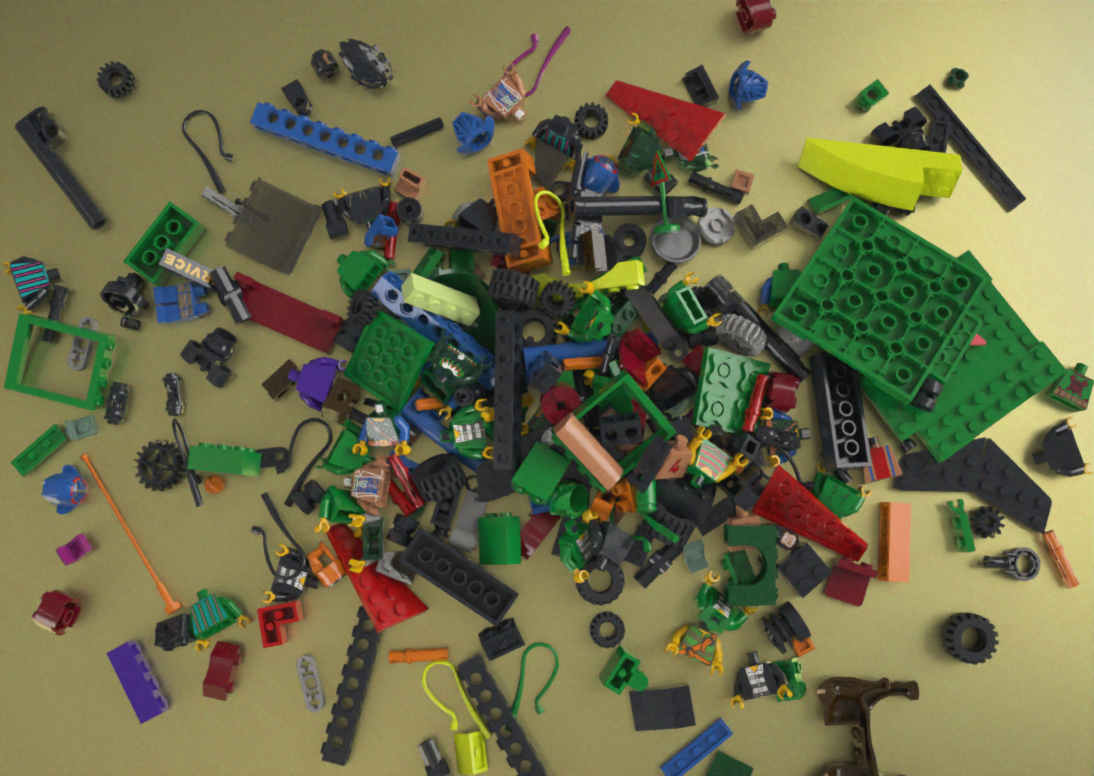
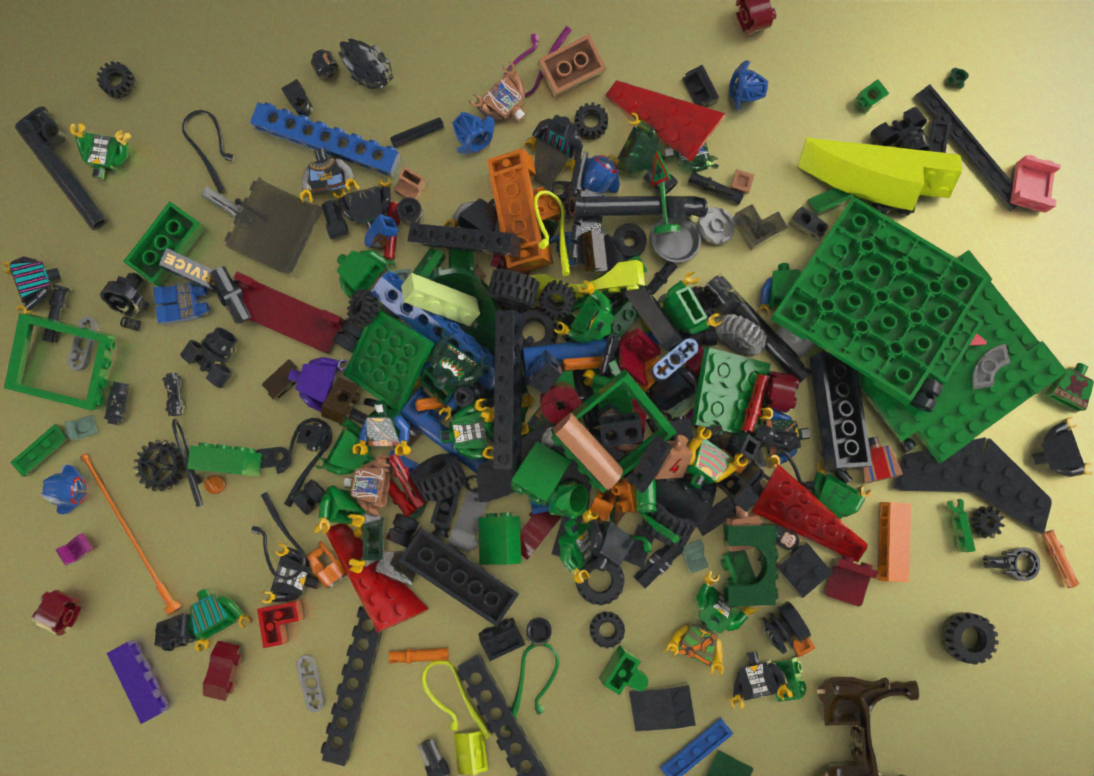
(101, 151): none -> torso
(313, 437): none -> black brick
(325, 175): none -> torso
(538, 631): none -> black wheel
(571, 65): none -> nougat brick
(676, 351): none -> medium blue beam
(988, 366): none -> light grey tile
(1034, 183): none -> coral panel

